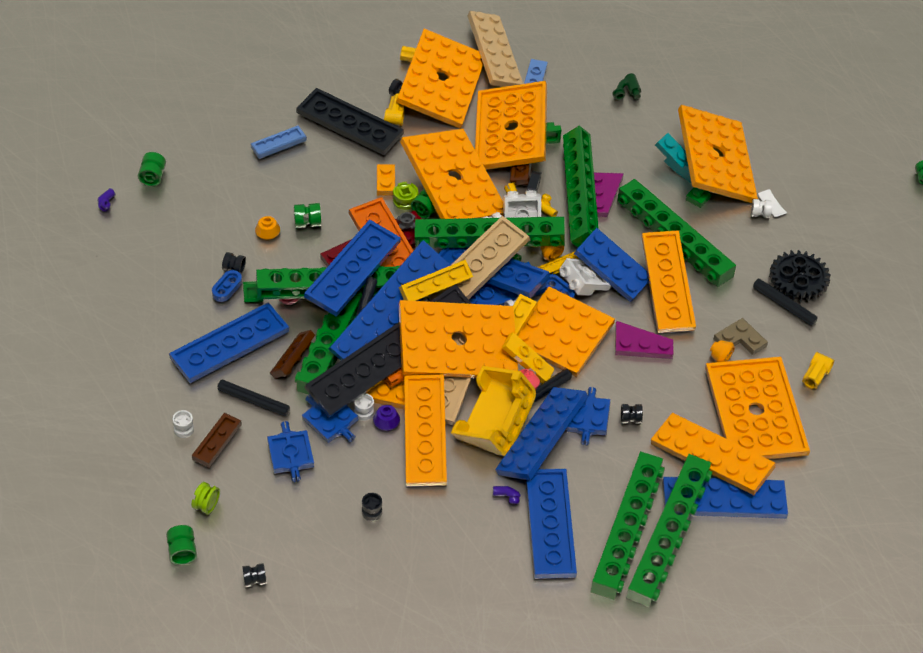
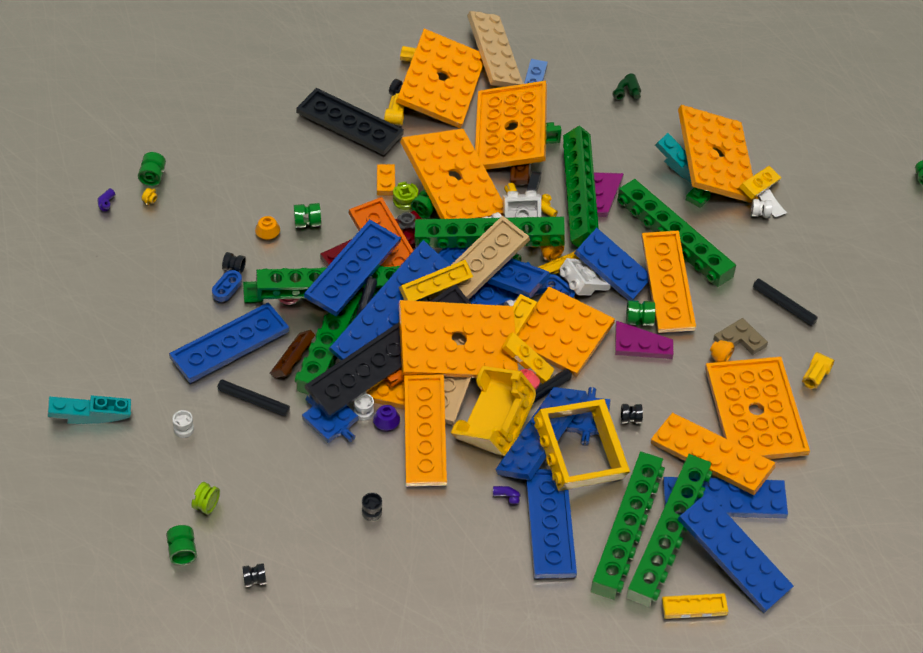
(93, 411): none -> teal slope
(149, 196): none -> yellow plate
(216, 440): reddish brown plate -> none
(278, 142): medium blue plate -> none
(290, 451): blue plate -> none
(608, 436): none -> yellow window
(640, 313): none -> green wheel
(694, 606): none -> yellow plate
(735, 552): none -> blue plate
(760, 182): none -> yellow plate
(799, 275): black gear -> none

